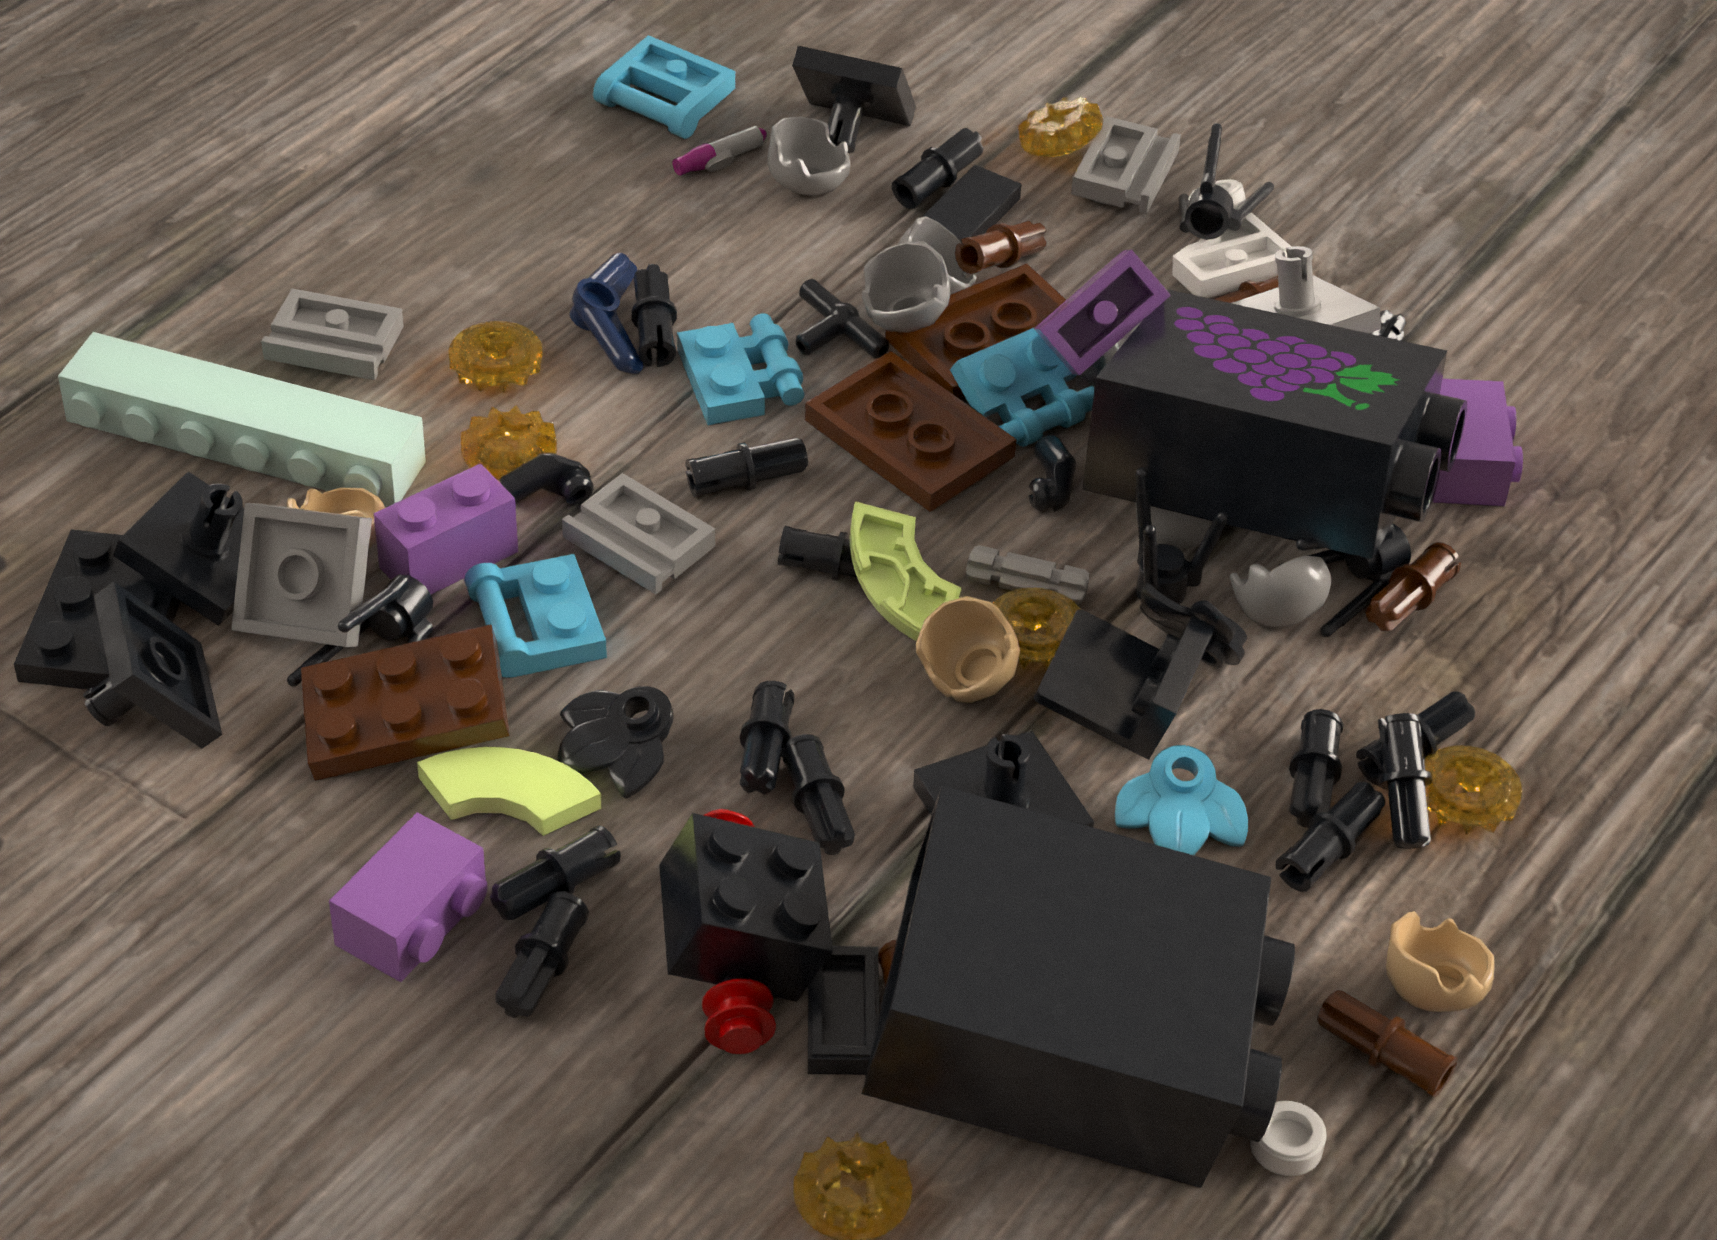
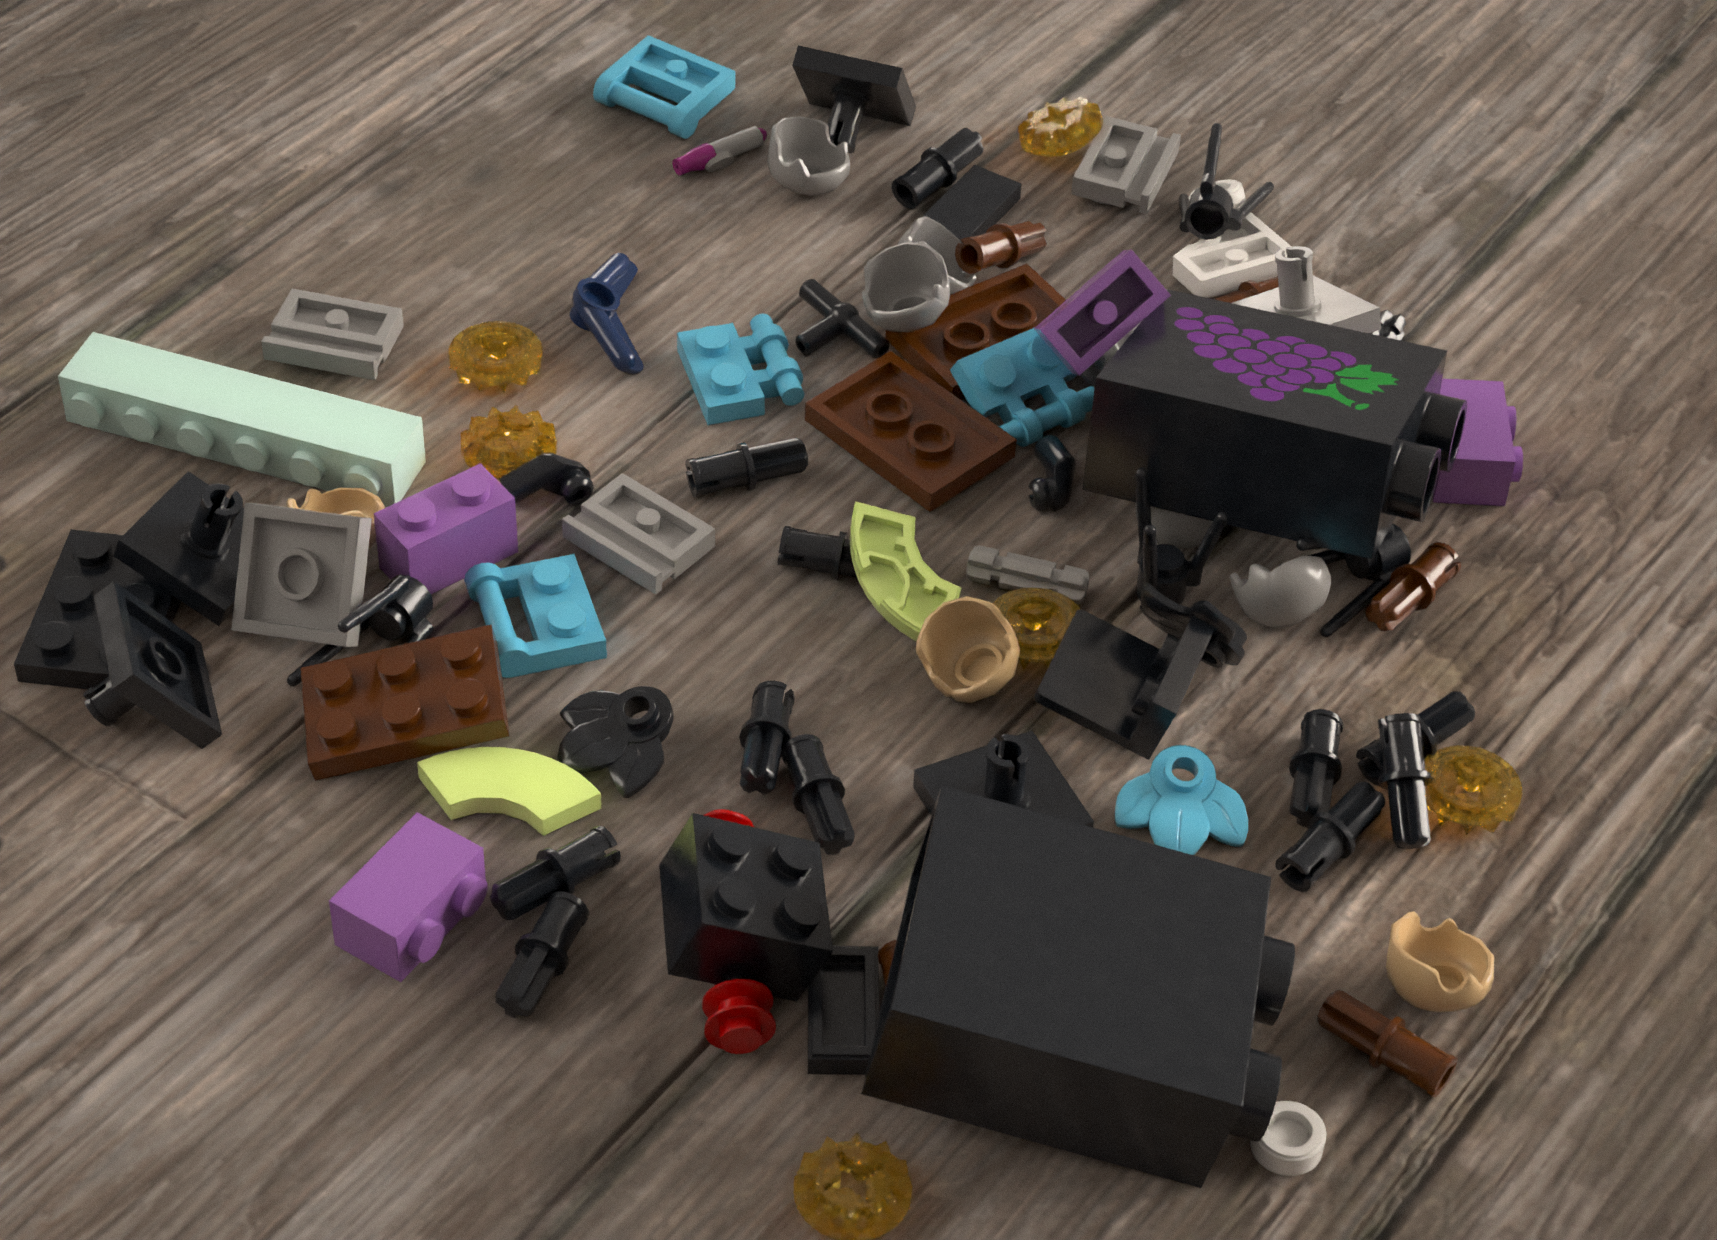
(654, 316): black axle -> none

